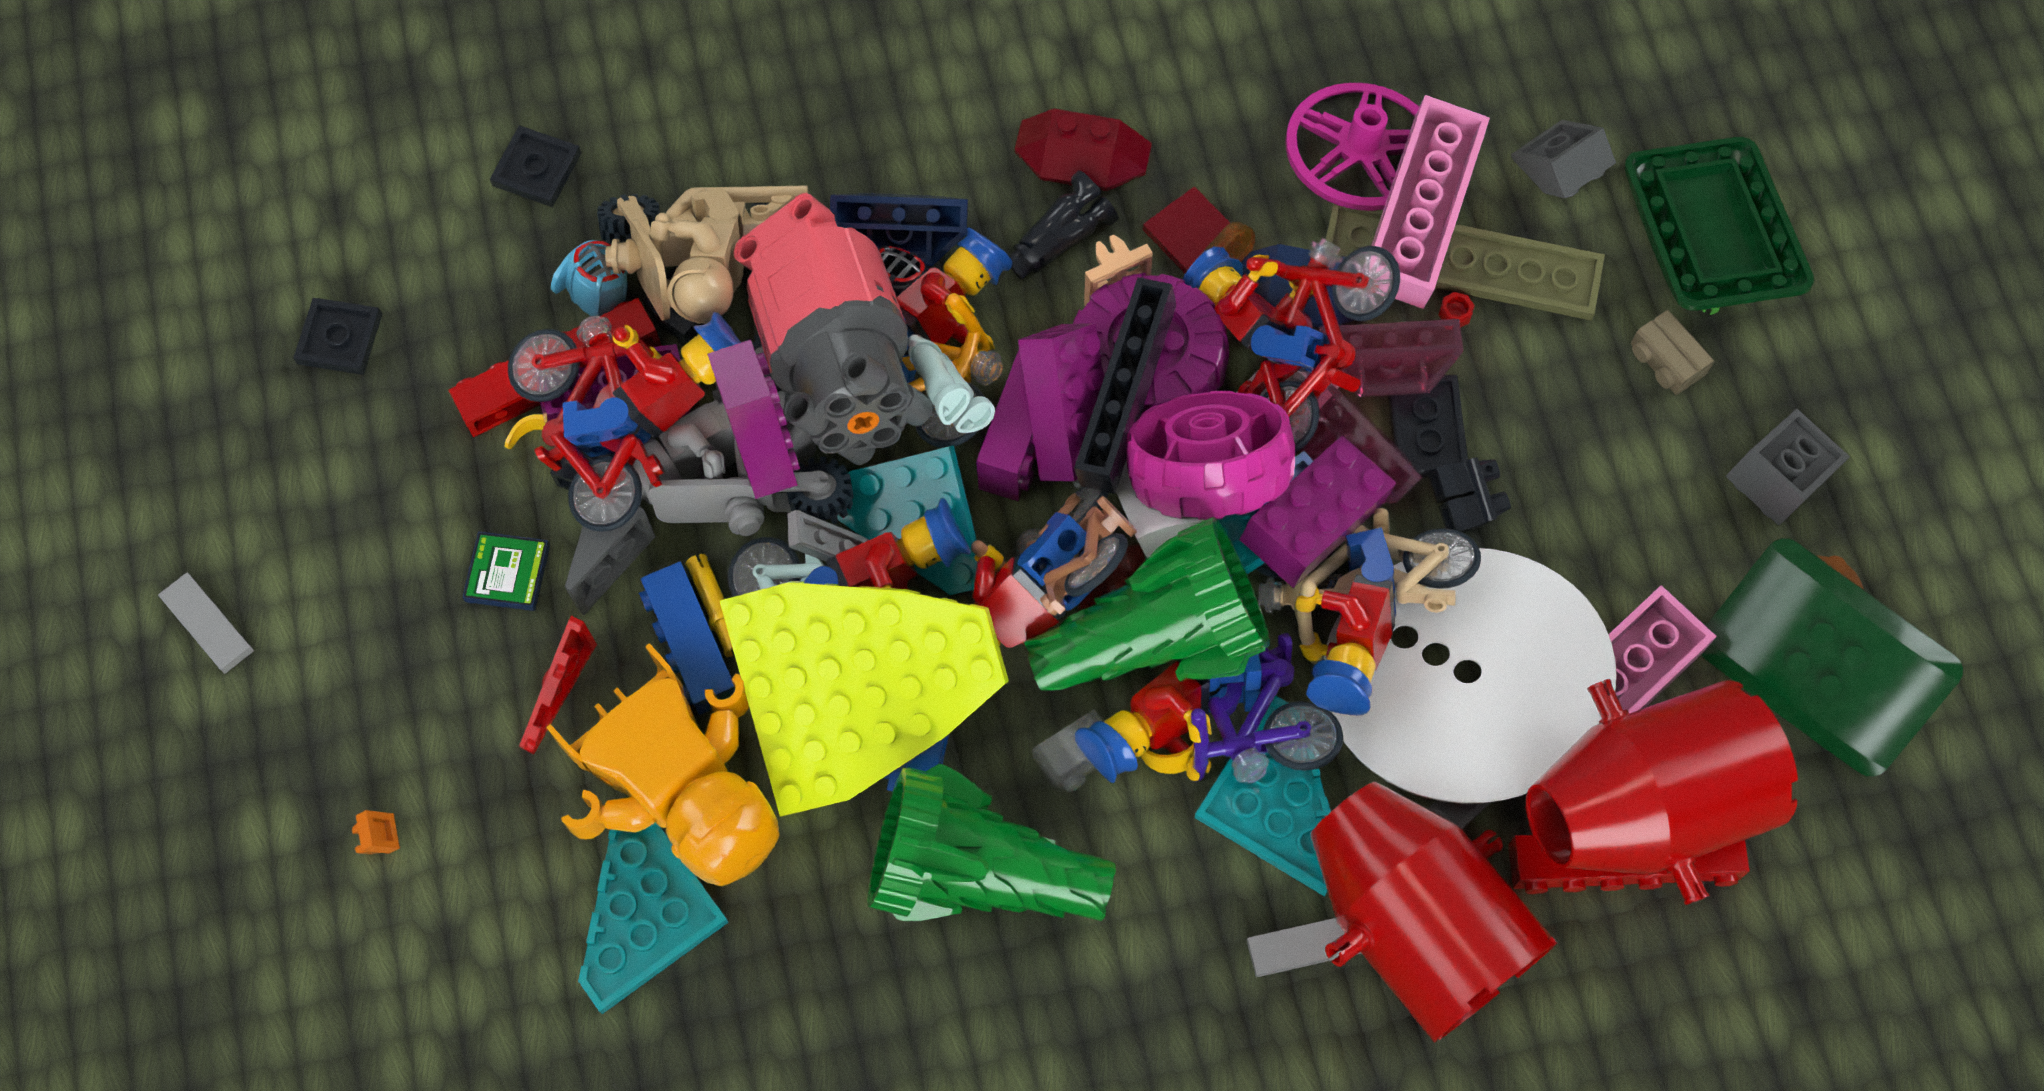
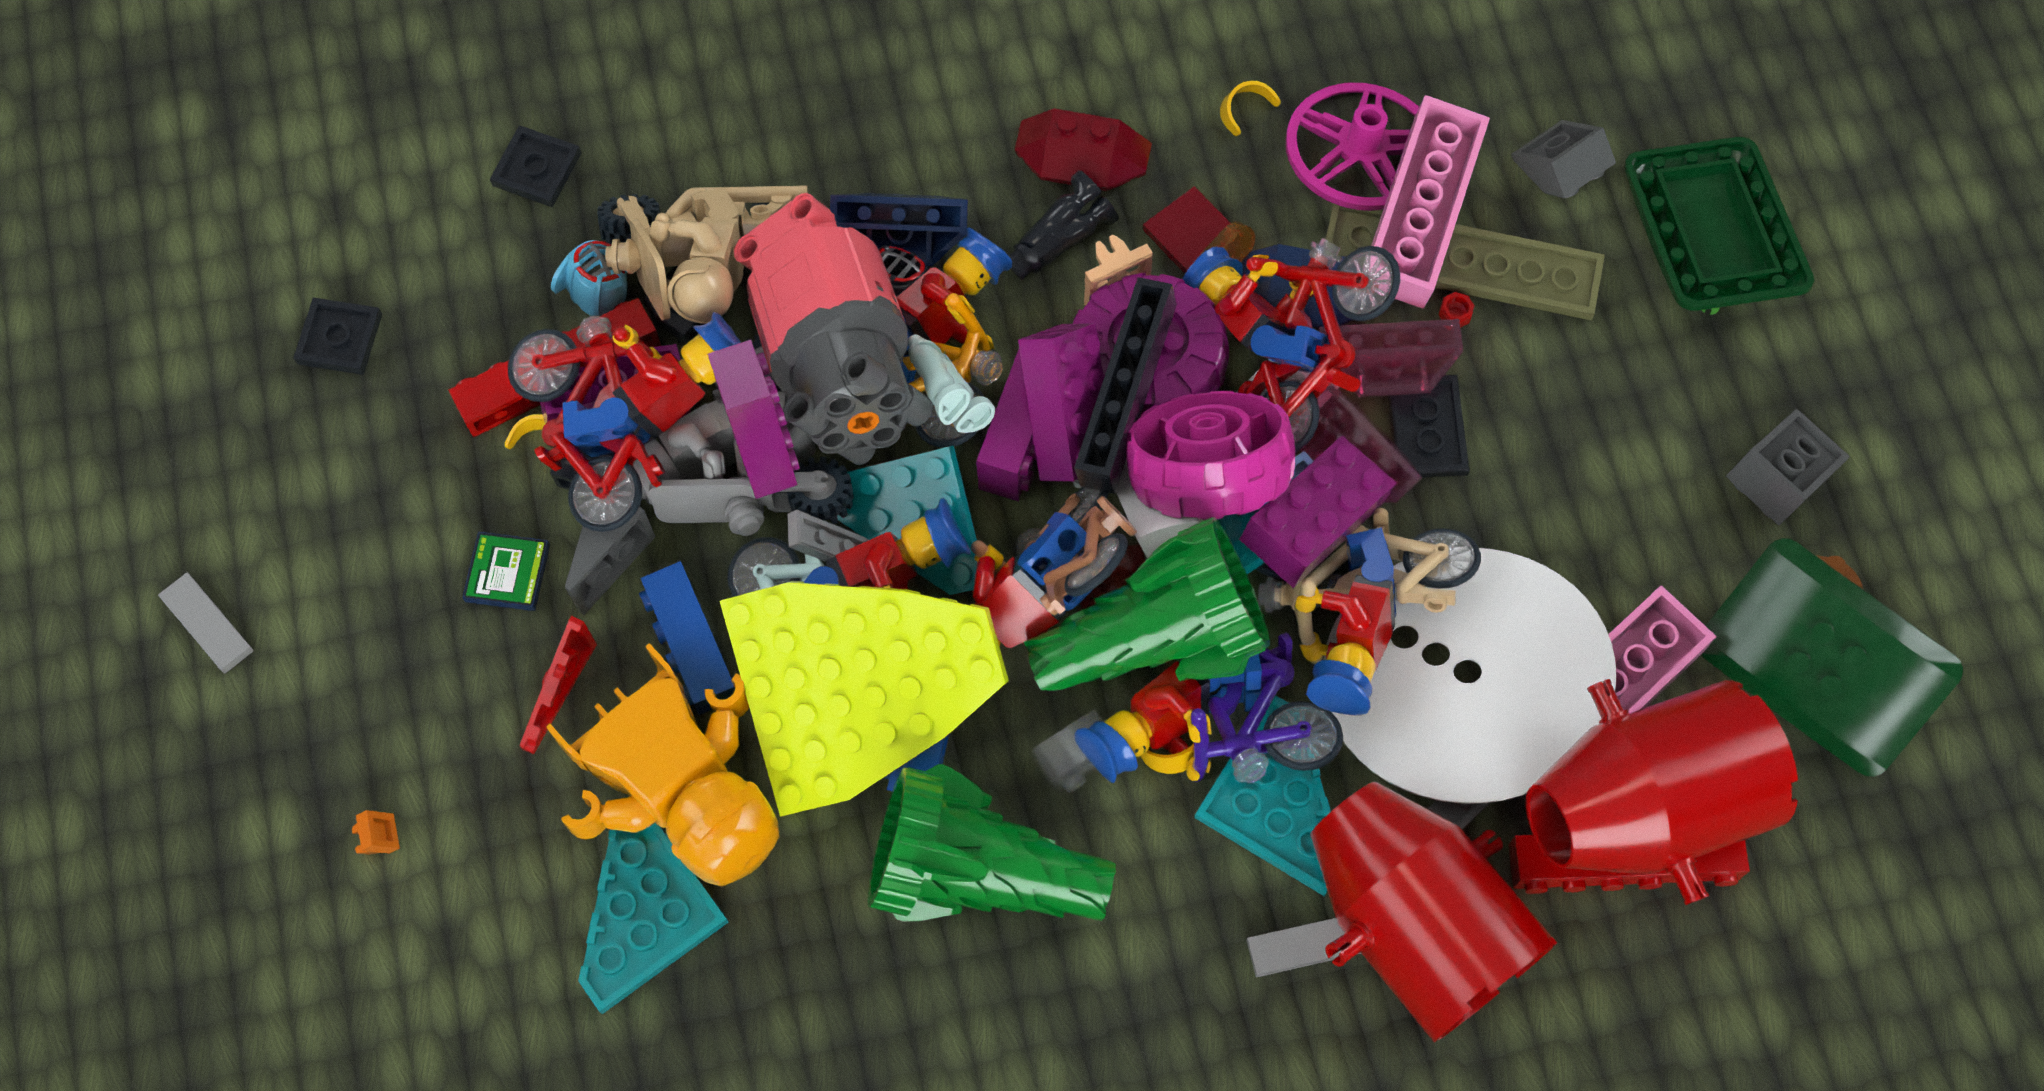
(711, 596): yellow pin -> none
(1248, 86): none -> yellow helmet
(1468, 479): black hips -> none
(1671, 353): dark tan brick -> none

